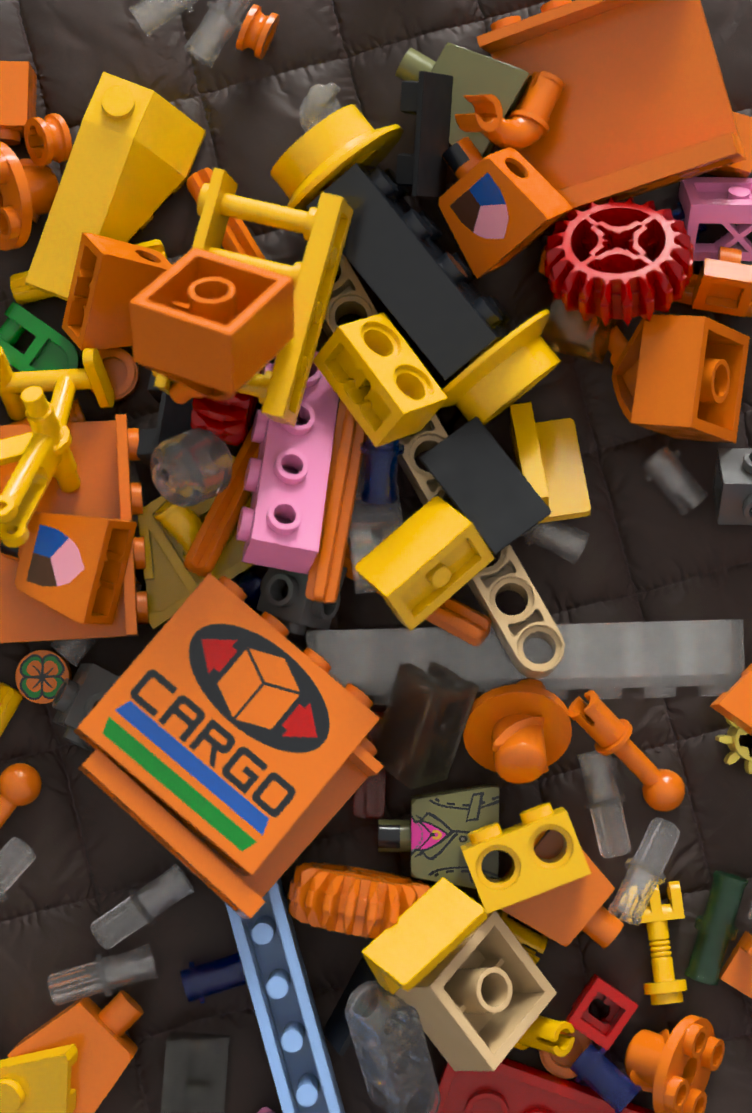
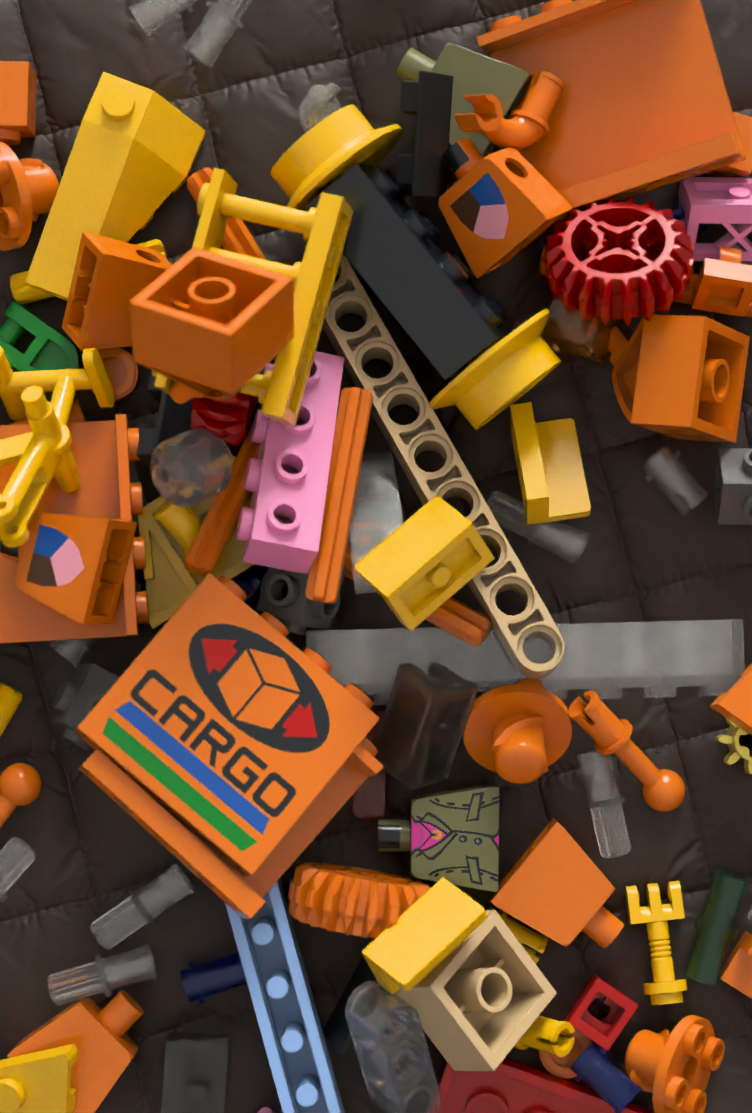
(41, 675): tile -> none
(47, 139): orange bush -> none
(257, 31): orange bush -> none
(379, 379): yellow brick -> none
(380, 471): clear blue pin -> none
(485, 485): black piece -> none
(529, 873): yellow brick -> none
(645, 871): clear axle -> none

